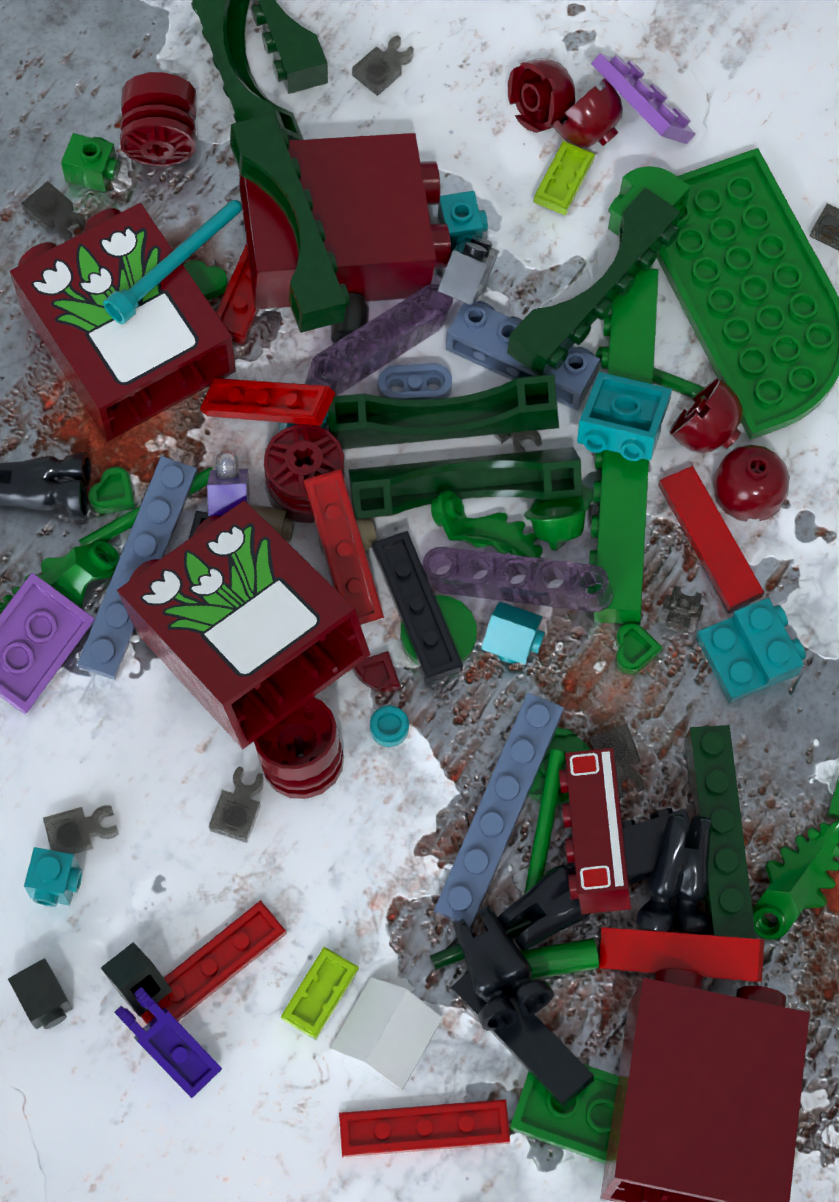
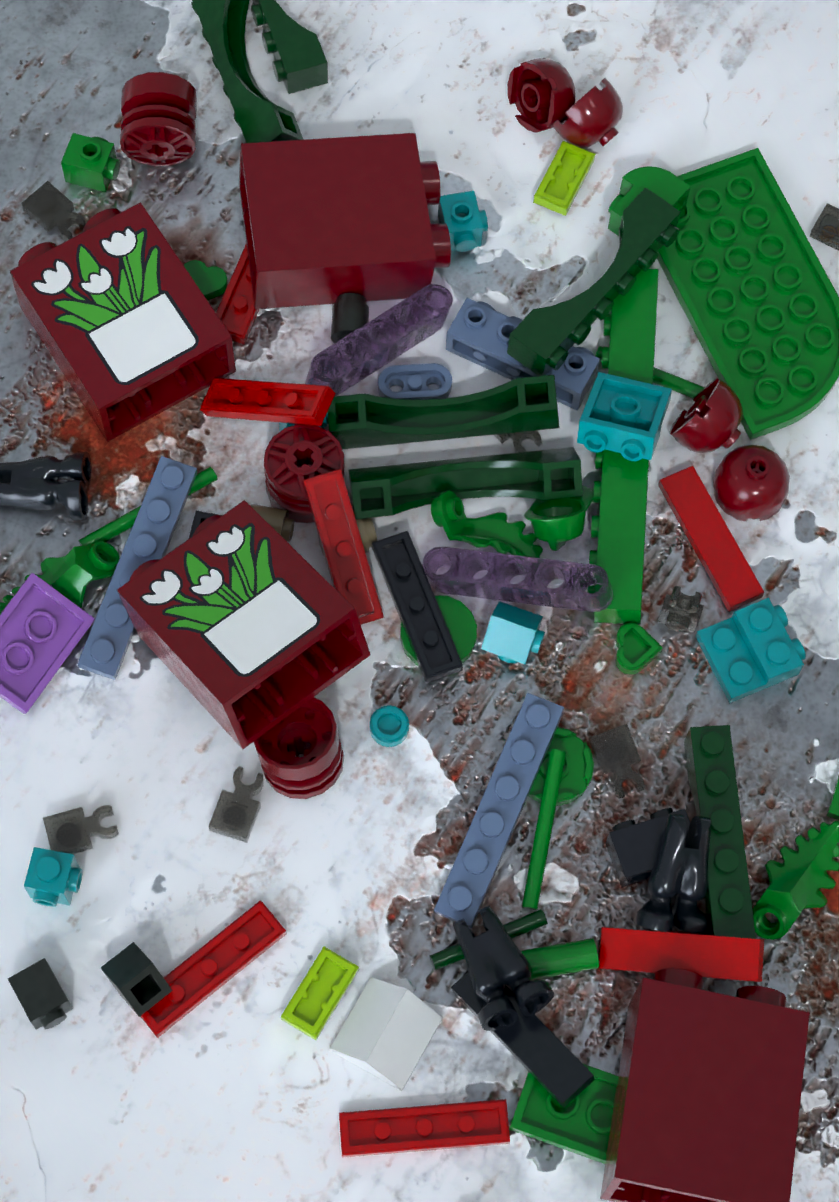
(113, 492): green tile -> none
(122, 304): teal piece -> none
(171, 1046): dark purple hinge -> none
(227, 484): piece -> none
(264, 160): dark green arch -> none
(378, 673): dark red tile -> none
(382, 68): clear smoke plate -> none
(469, 269): brick -> none
(546, 906): black piece -> none
(596, 831): dark red brick -> none
(645, 99): medium lavender plate -> none

